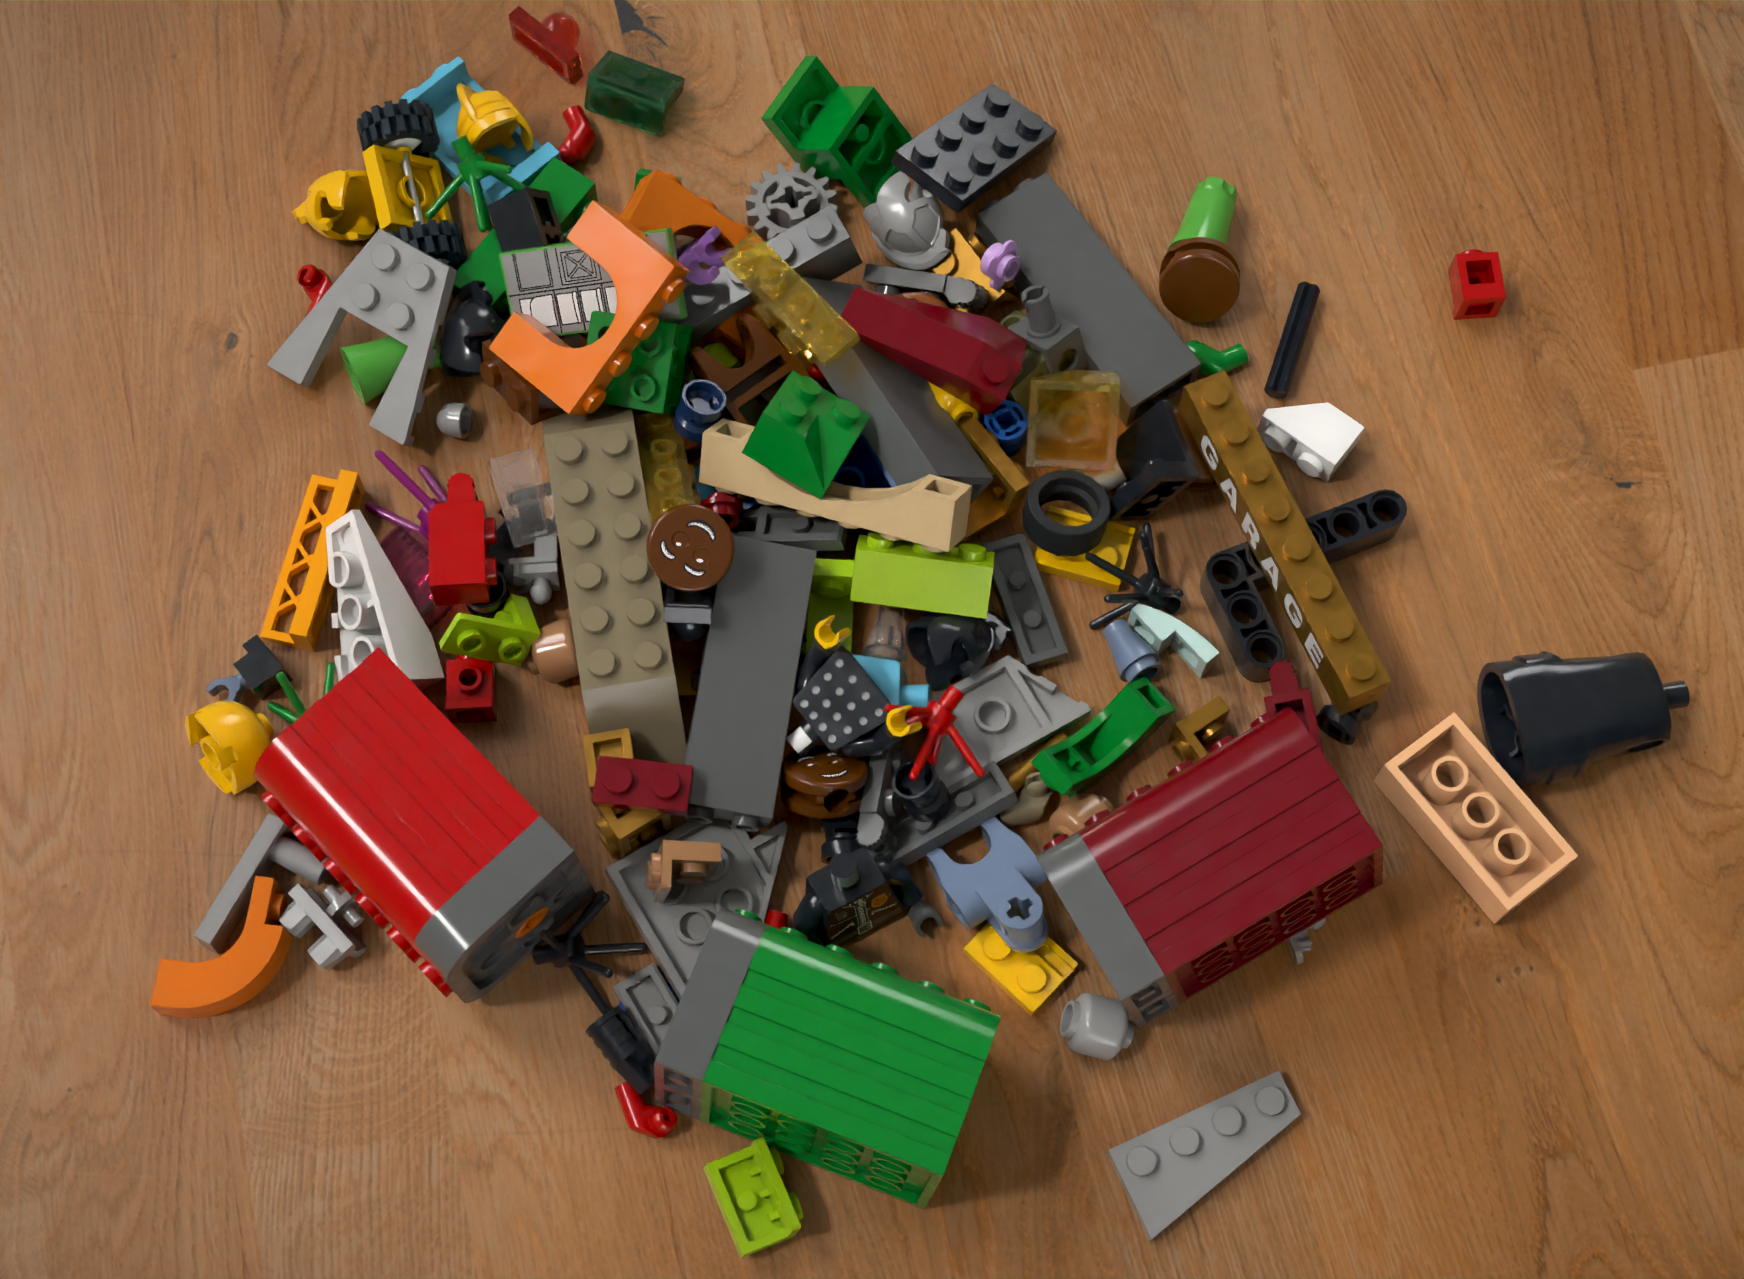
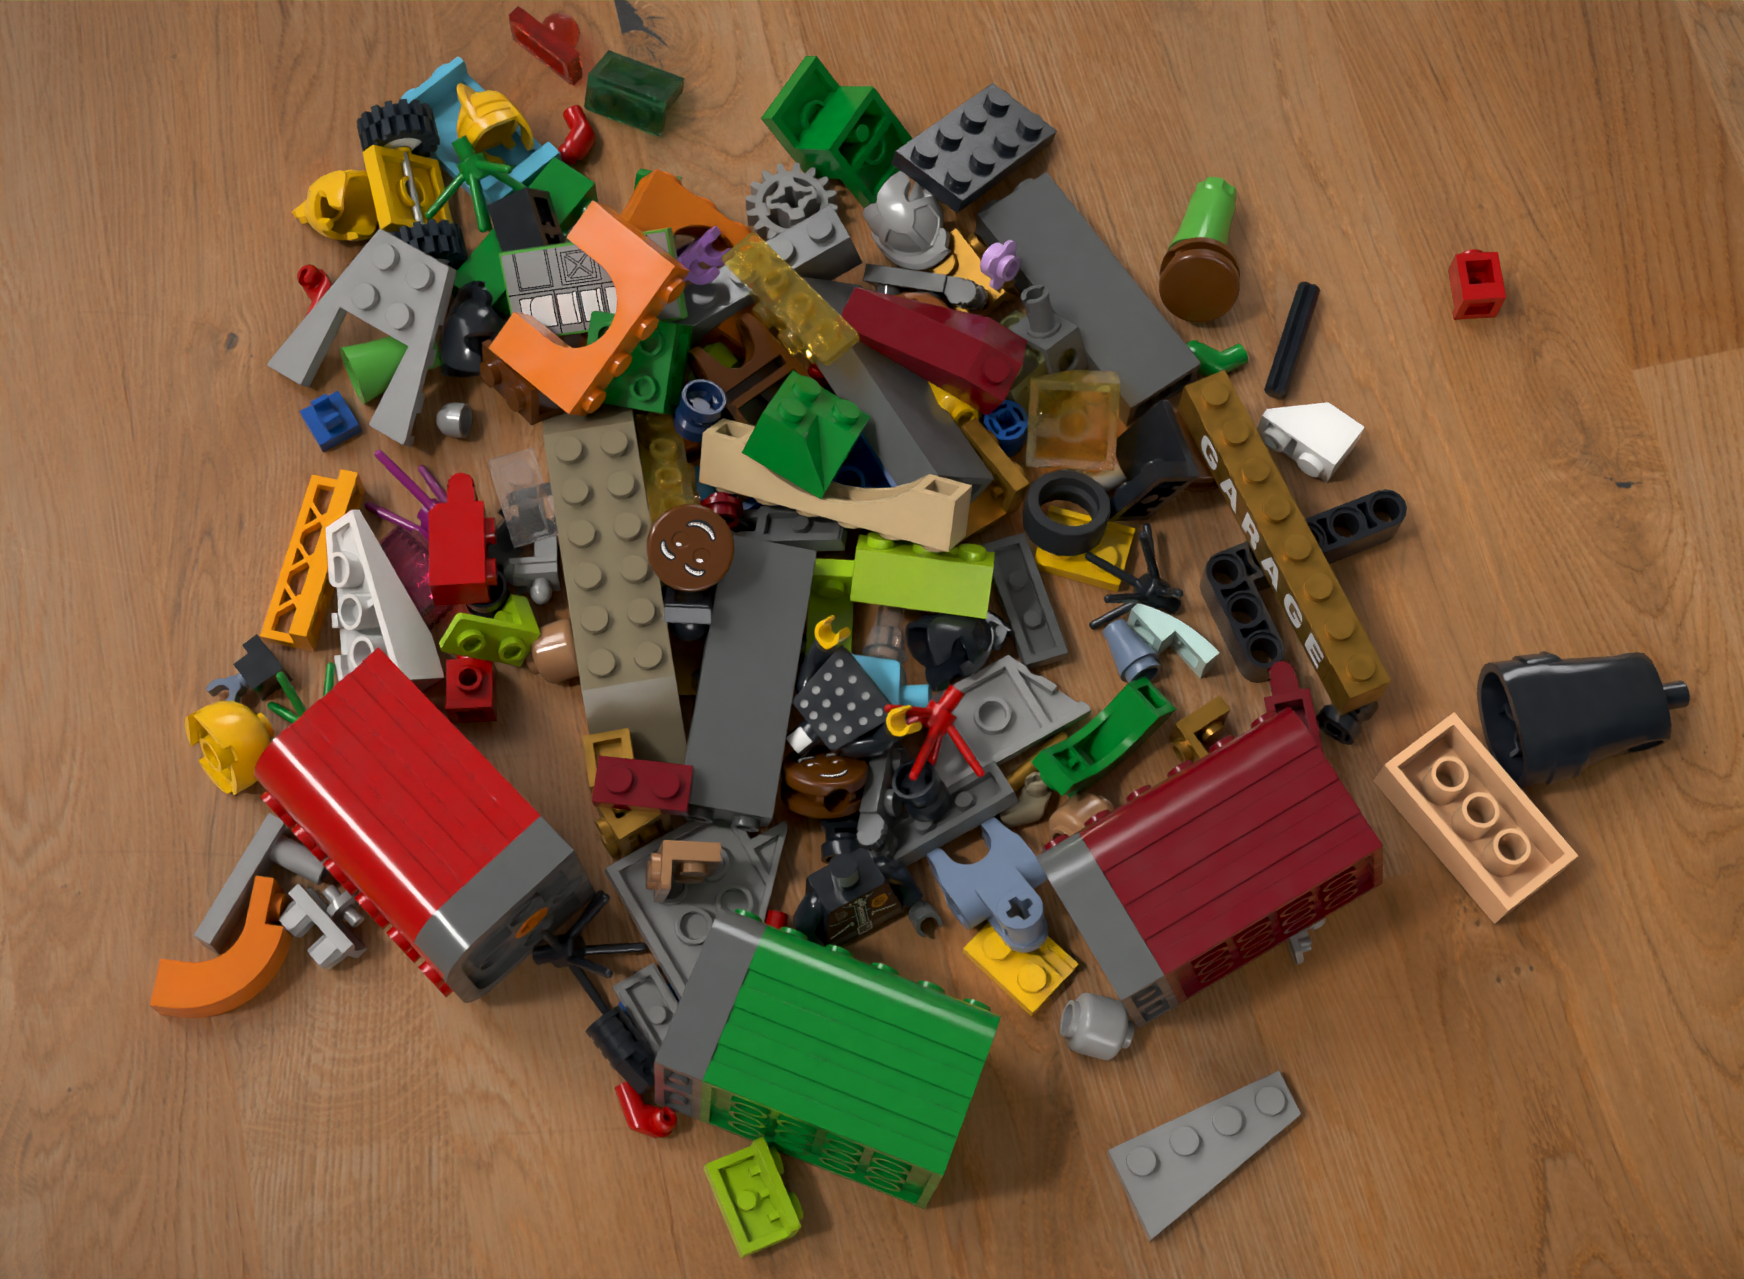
(330, 420): none -> blue tile

